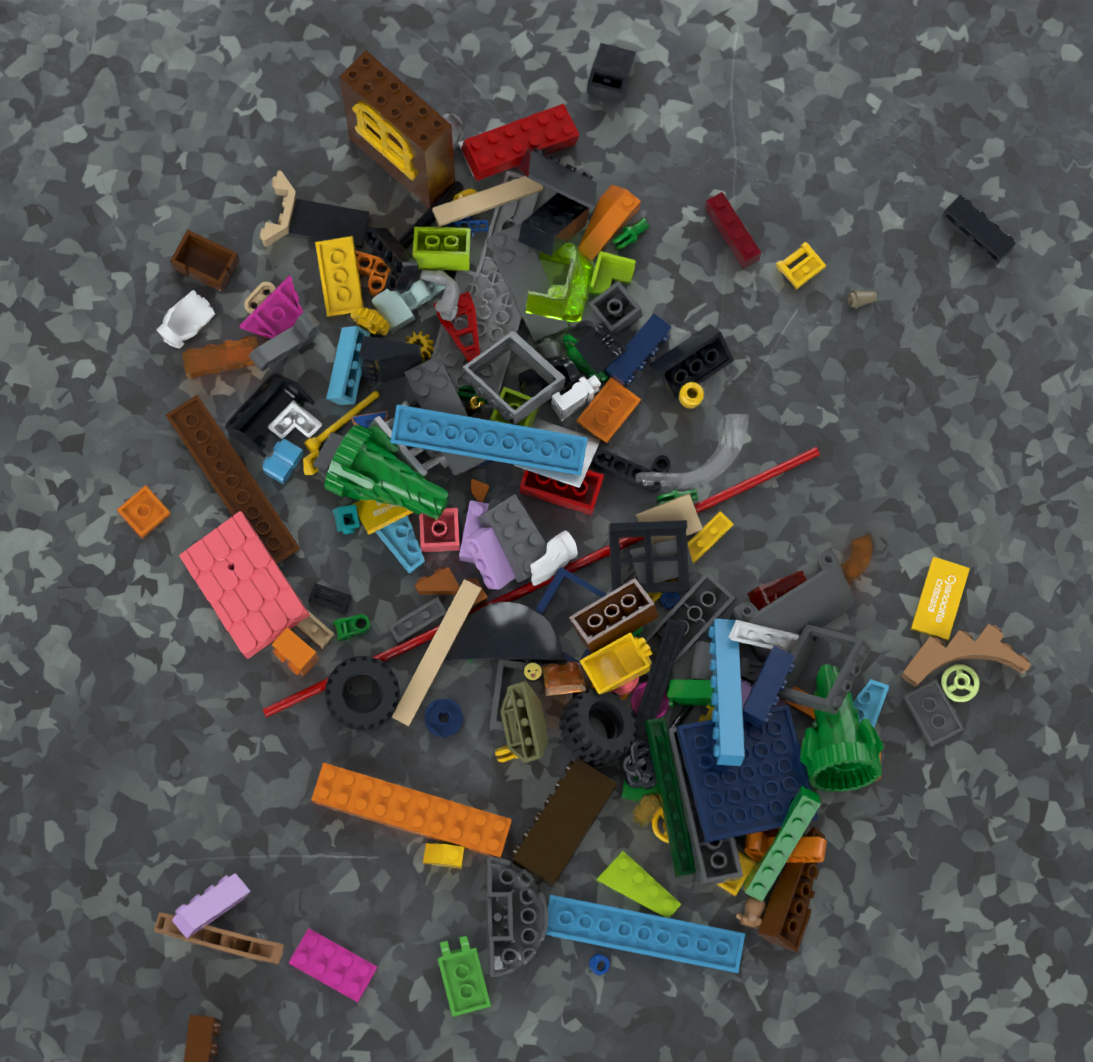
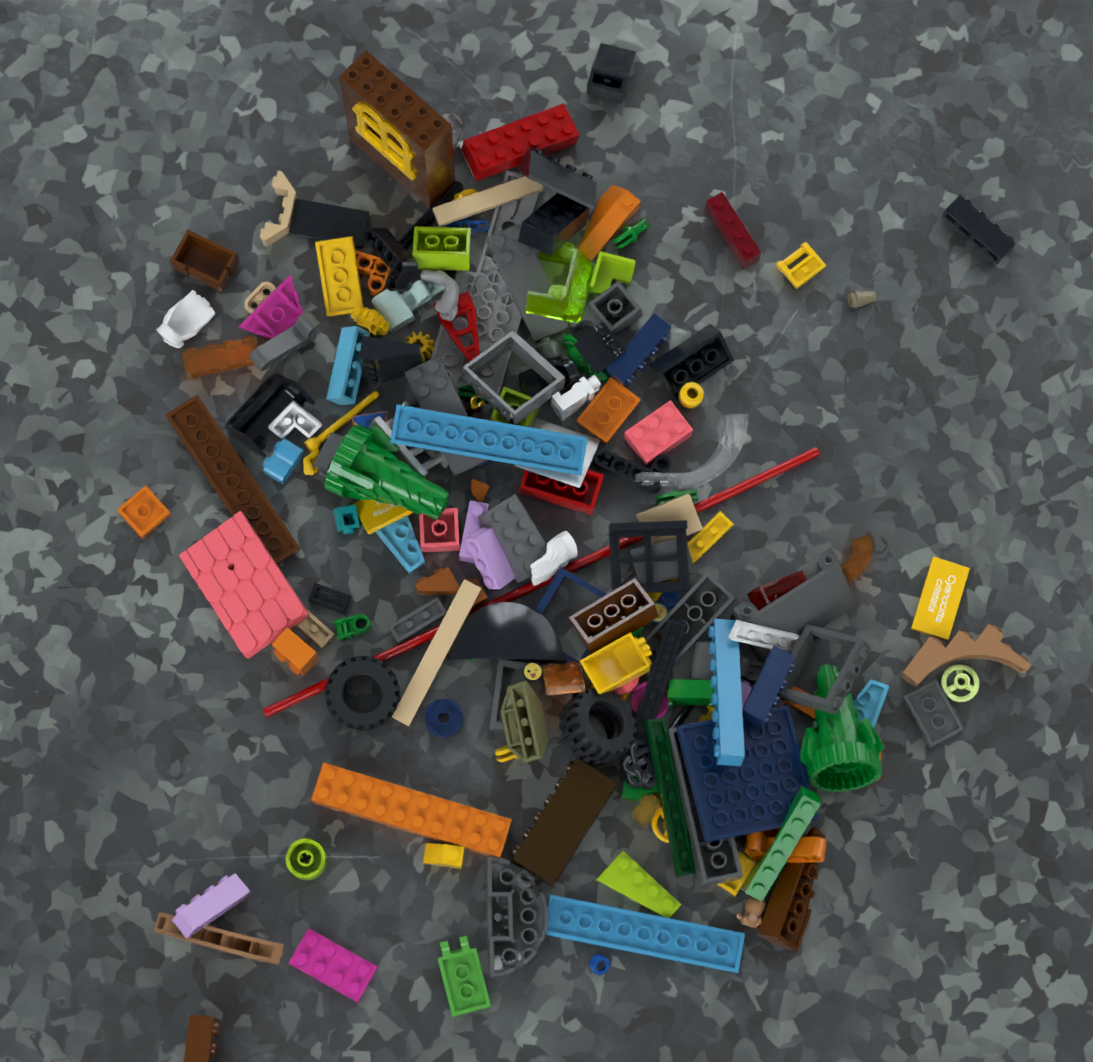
(316, 864): none -> lime brick
(658, 433): none -> coral brick
(662, 612): none -> light yellow tile

